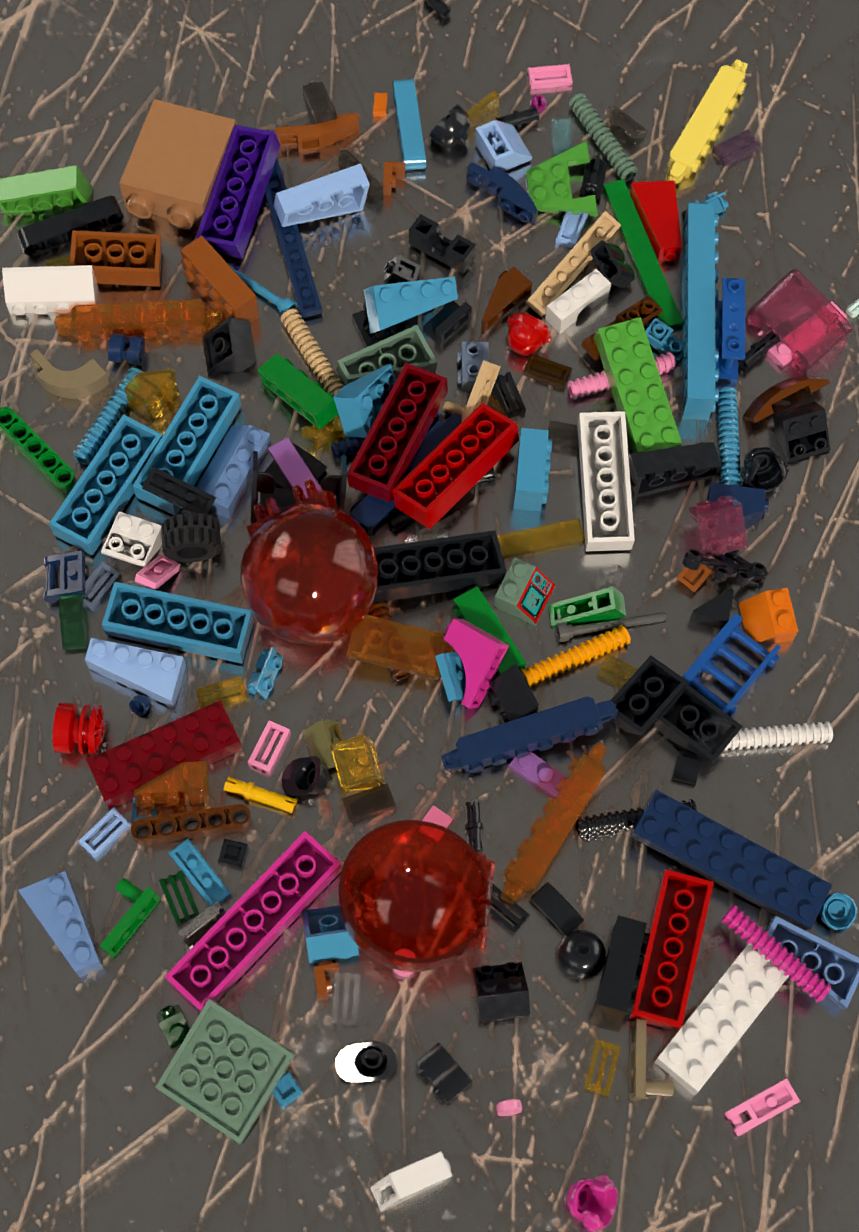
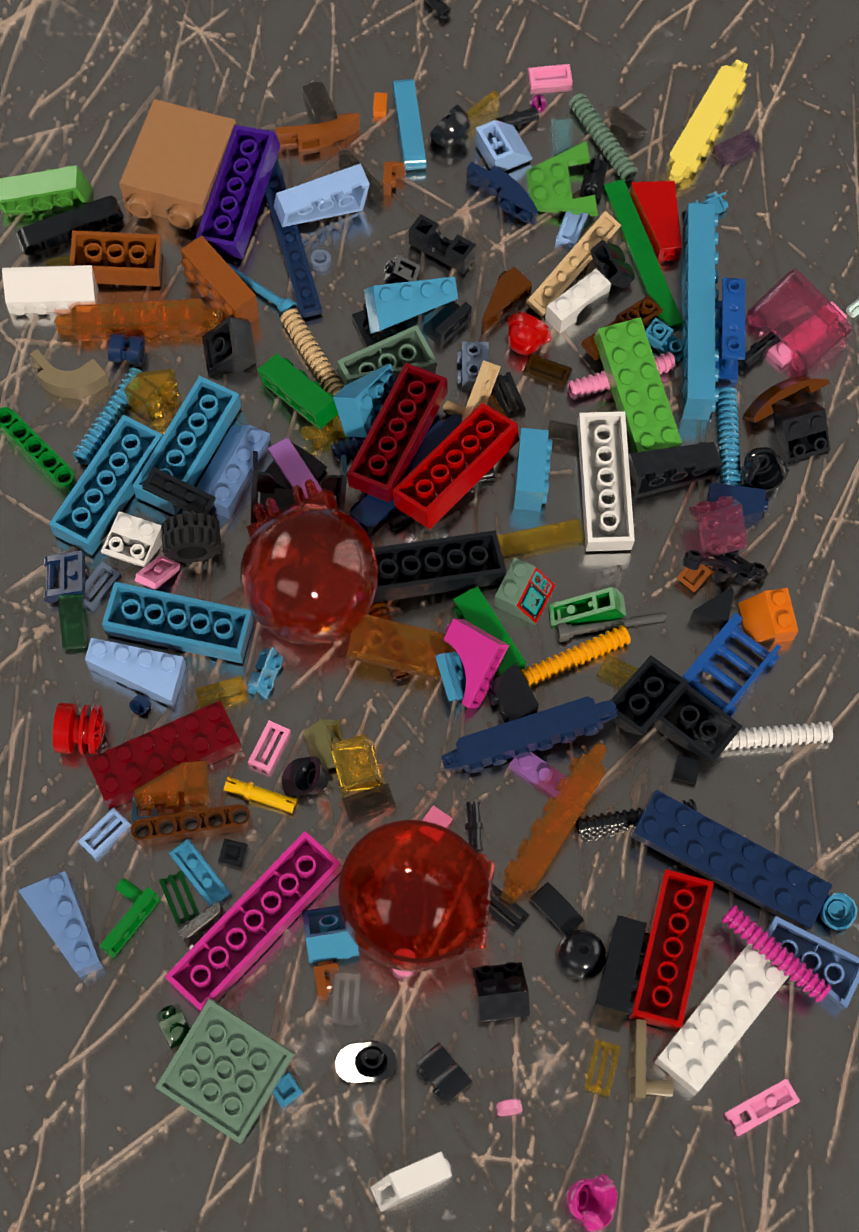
(320, 260): none -> sand blue tile

